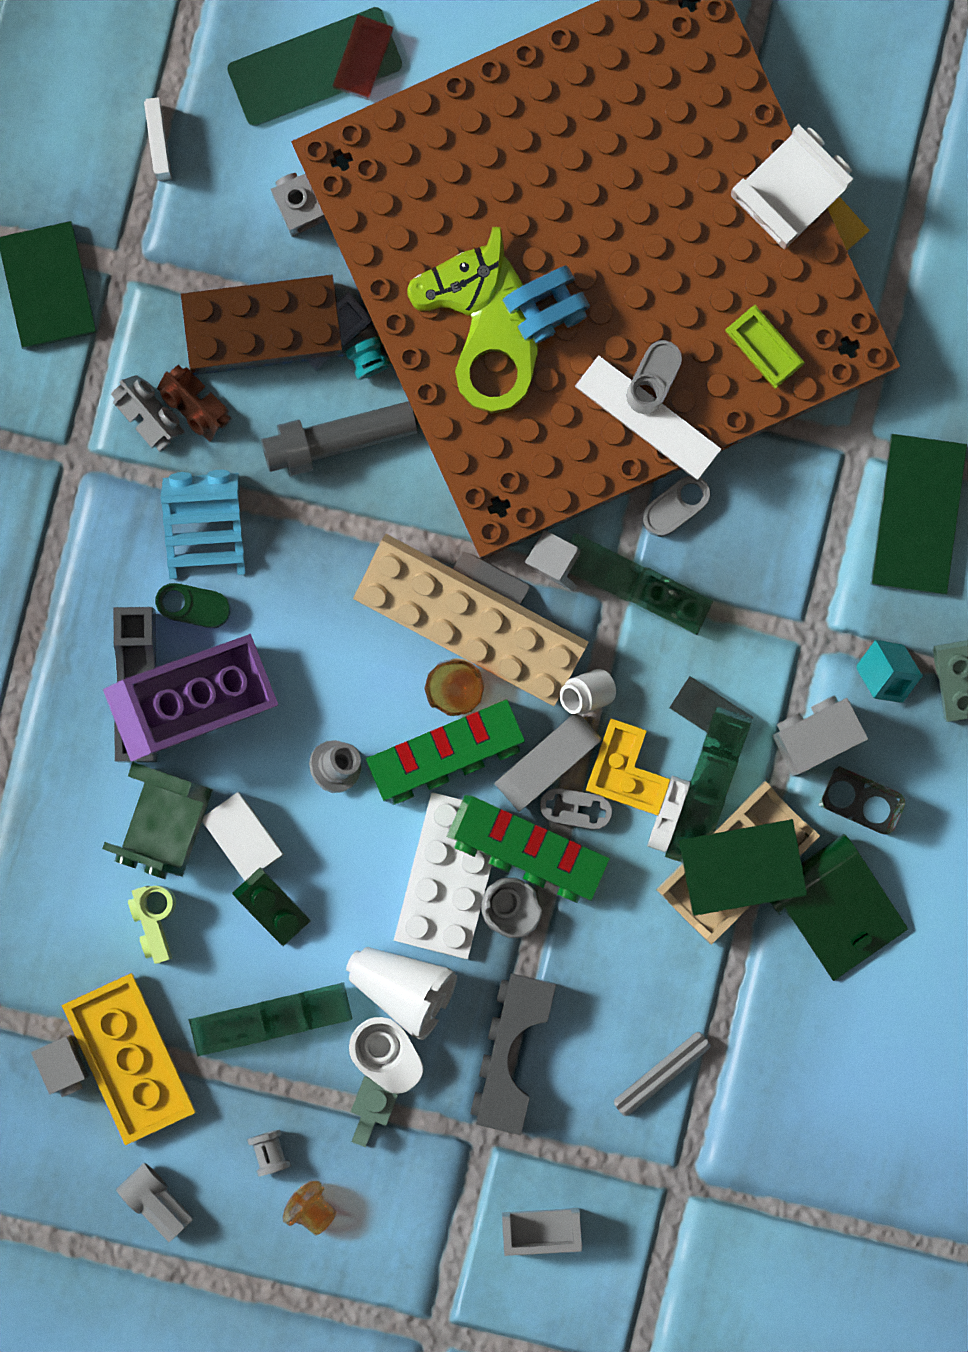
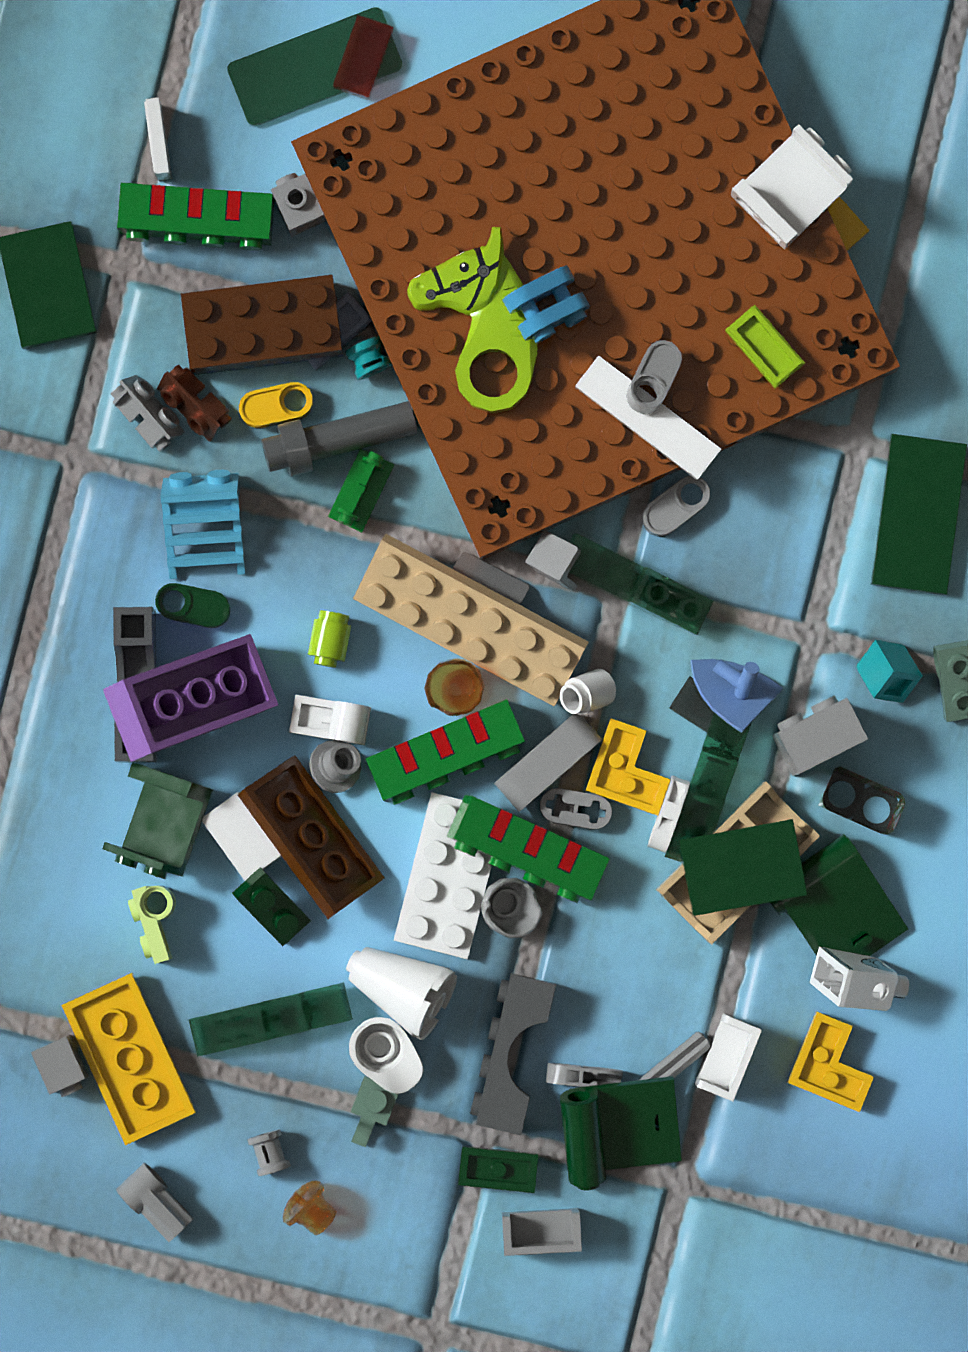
(195, 215): none -> green brick
(267, 407): none -> yellow piece
(311, 836): none -> reddish brown plate
(329, 638): none -> lime brick
(330, 719): none -> white plate
(361, 490): none -> green hinge
(498, 1169): none -> dark green plate
(581, 1075): none -> light grey piece
(616, 1128): none -> dark green door
(728, 1057): none -> white panel
(734, 690): none -> medium blue shield
(819, 1067): none -> yellow plate
(857, 980): none -> white torso

